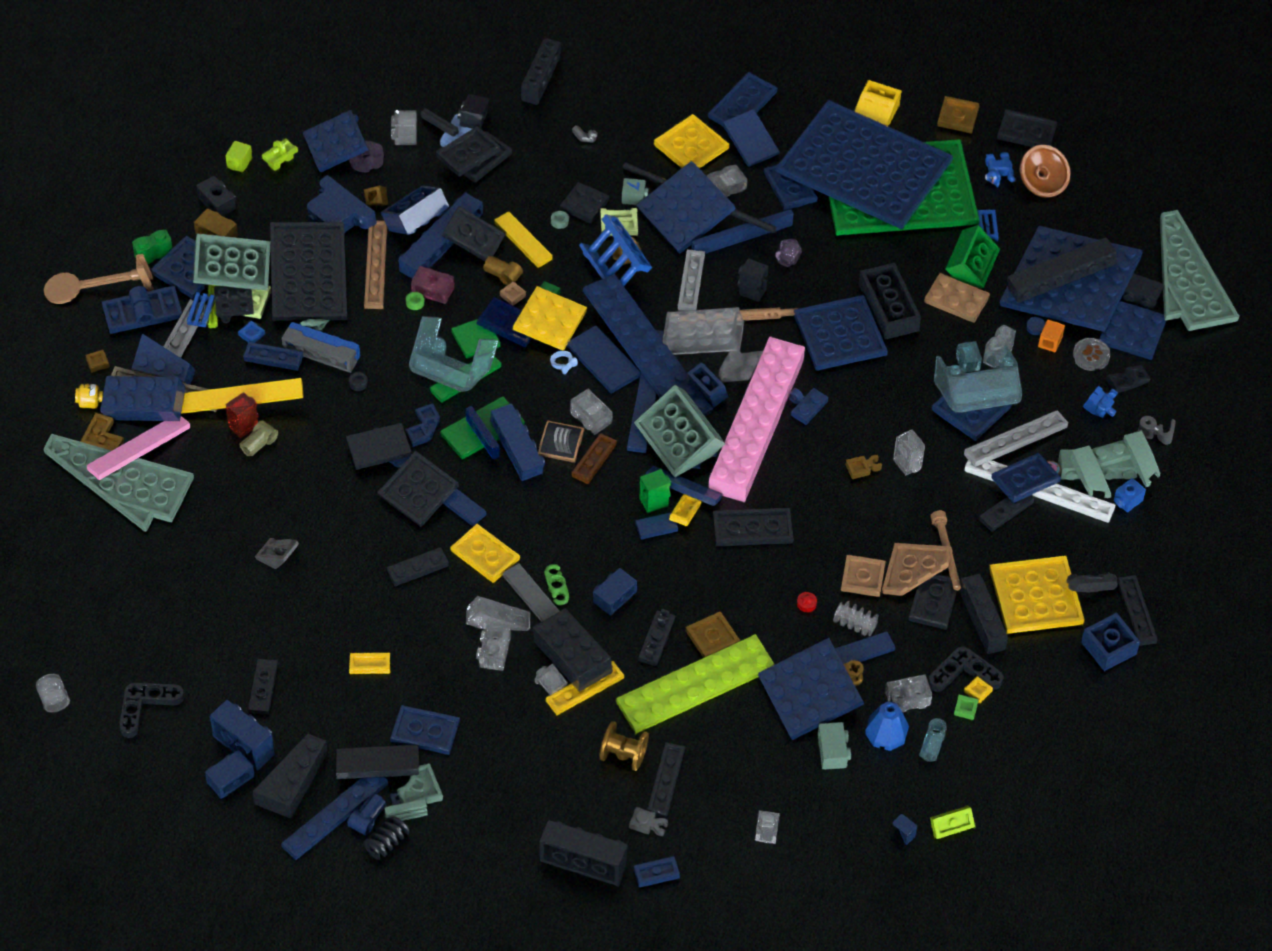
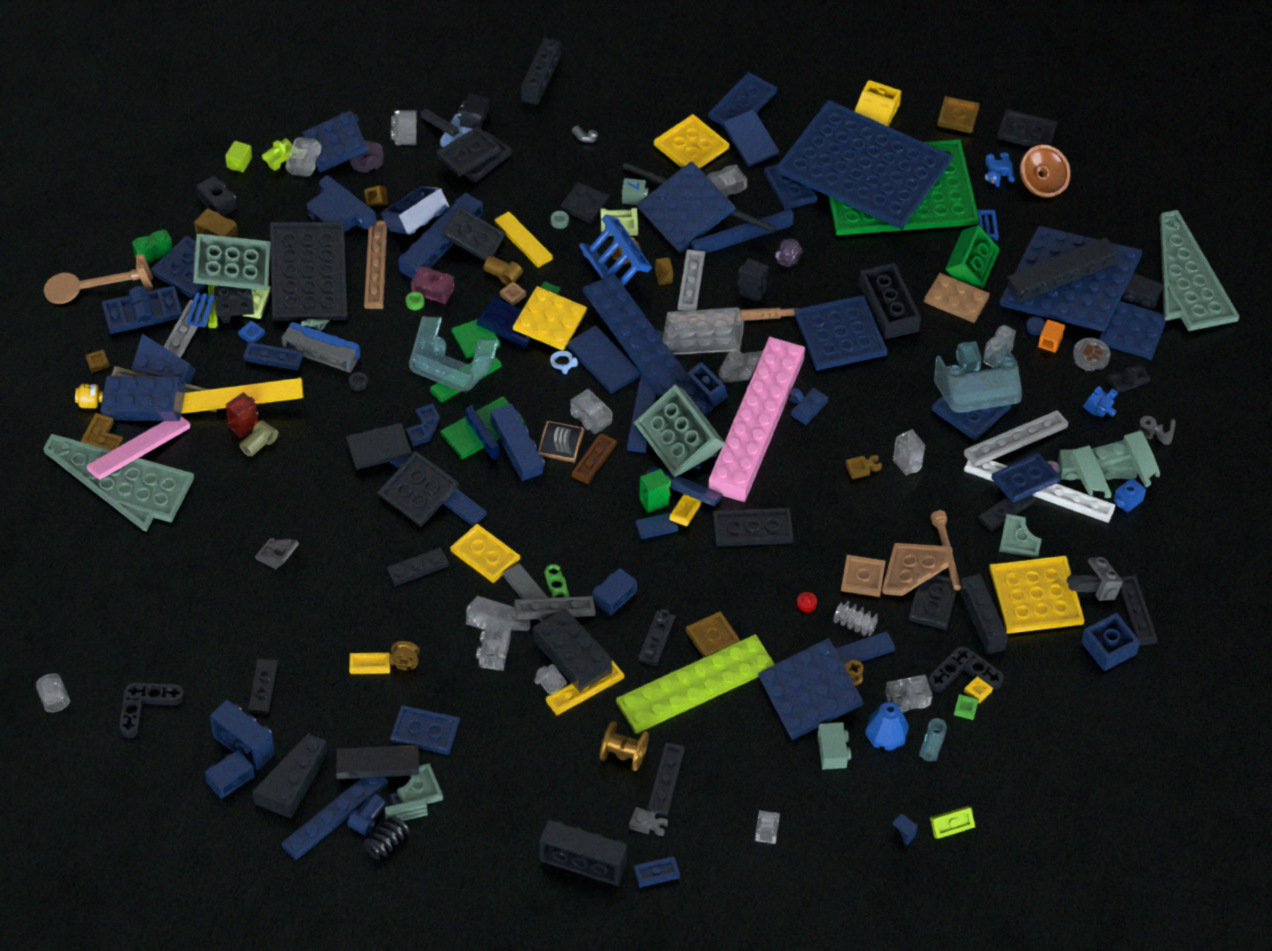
(303, 156): none -> clear brick
(404, 655): none -> pearl gold wheel
(548, 607): none -> dark grey tile
(664, 271): none -> pearl gold slope
(1018, 539): none -> sand green tile
(1110, 581): none -> dark grey bracket

